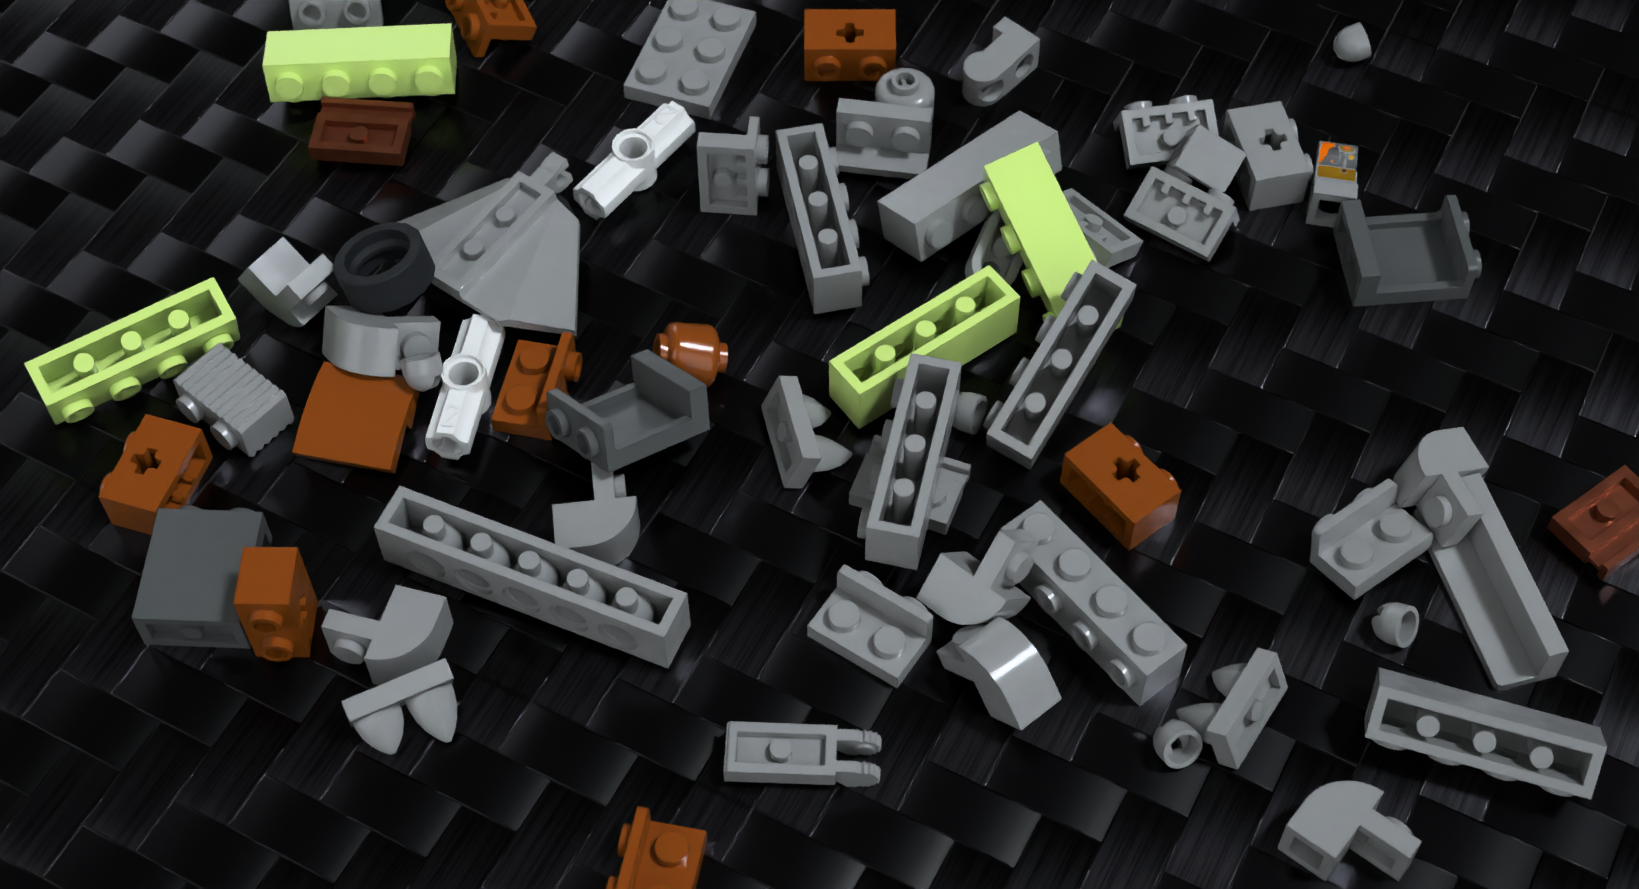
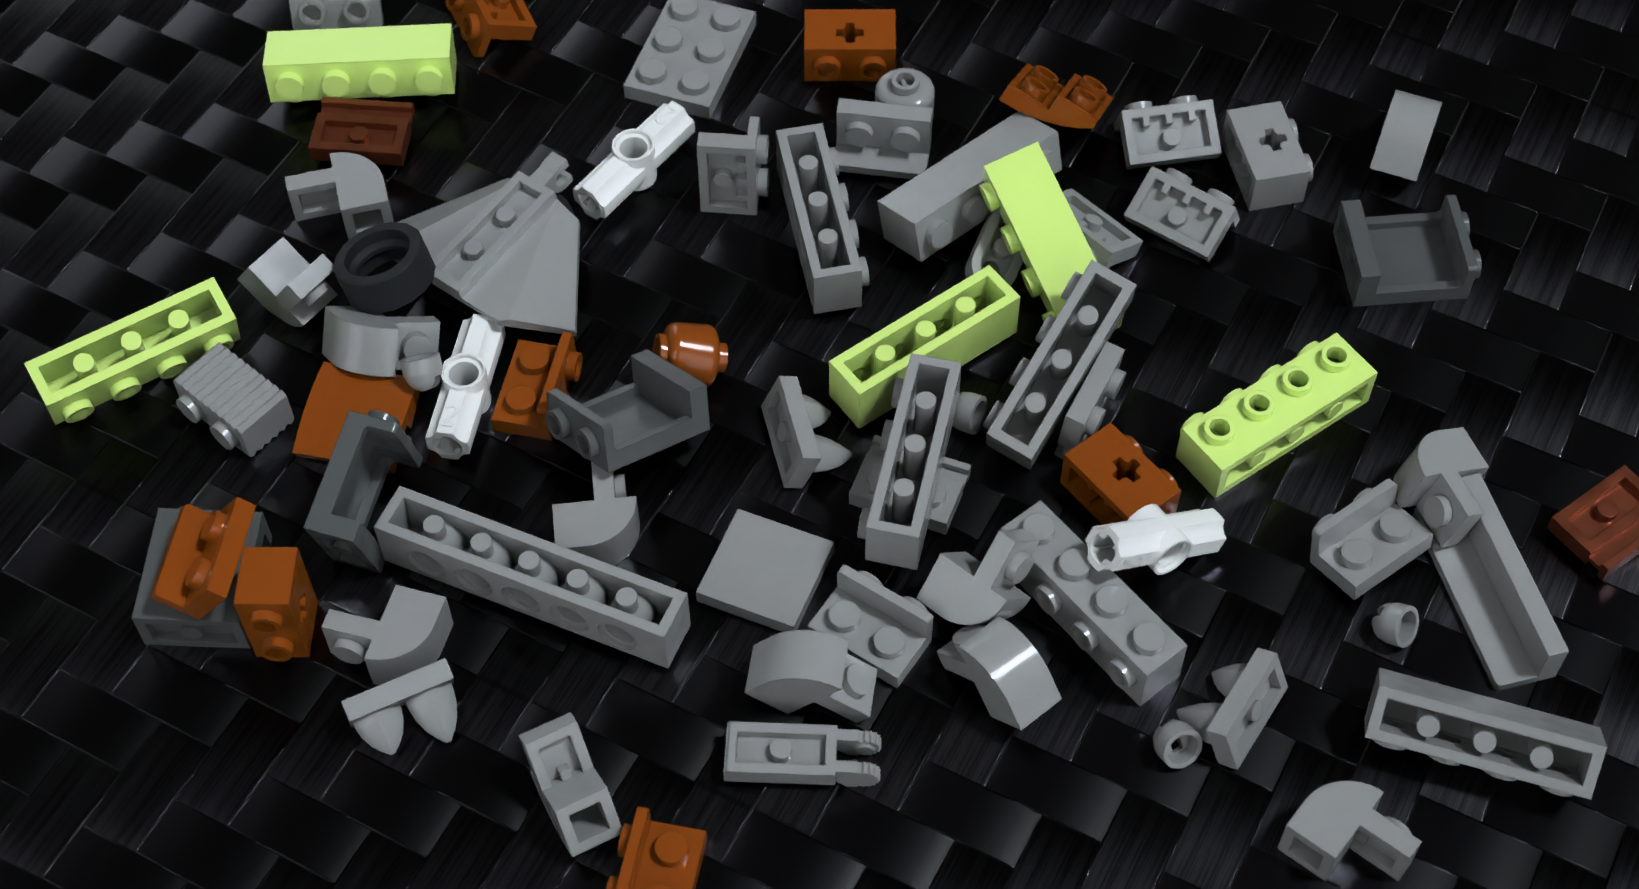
(156, 471): dark orange brick -> none
(202, 557): none -> dark orange bracket
(350, 188): none -> light grey brick
(353, 485): none -> dark grey panel
(570, 785): none -> light grey brick
(765, 571): none -> light grey tile
(810, 668): none -> light grey brick
(1001, 65): light grey leg -> none
(1039, 95): none -> dark orange slope
(1086, 410): none -> light grey plate
(1155, 539): none -> white piece
(1207, 158): light grey panel -> none
(1274, 414): none -> yellowish green brick
(1332, 180): light grey leg -> none
(1352, 43): light grey hinge -> none
(1405, 135): none -> light grey brick

